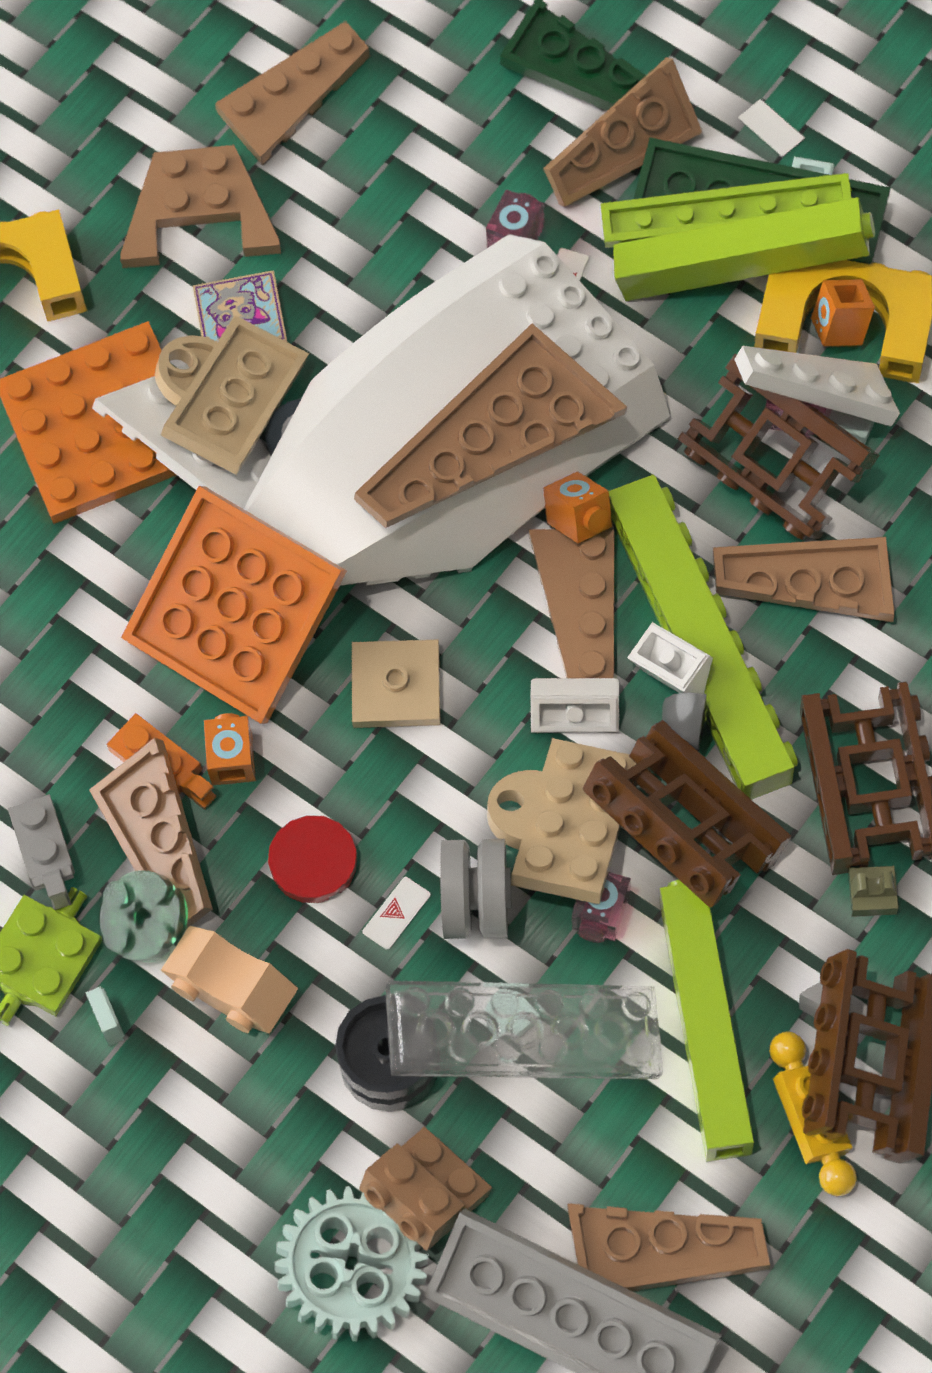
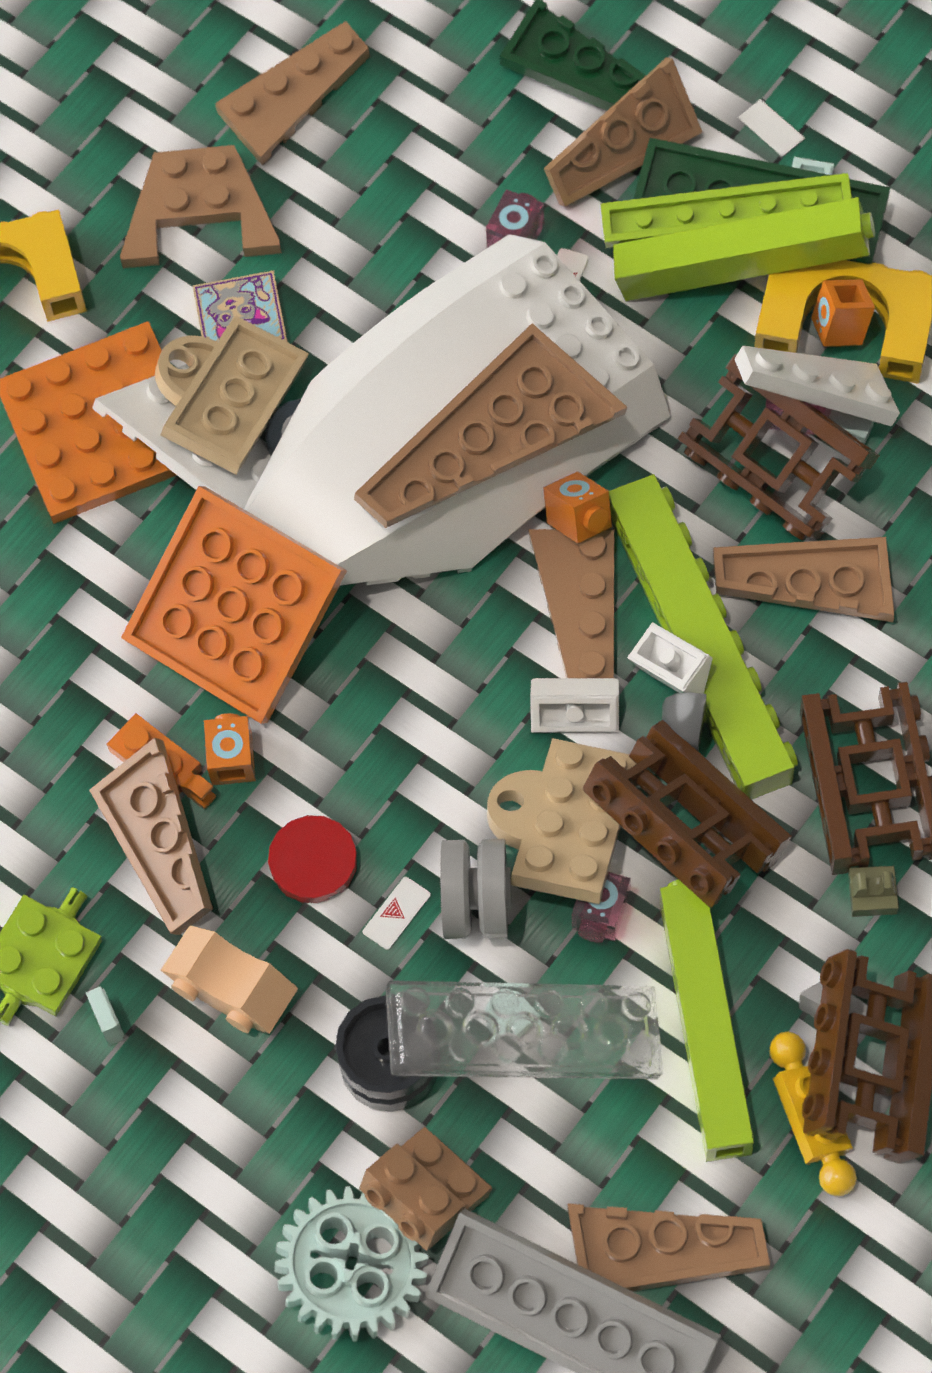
(43, 848): light grey hinge -> none
(119, 911): clear green plate -> none
(395, 683): tan plate -> none

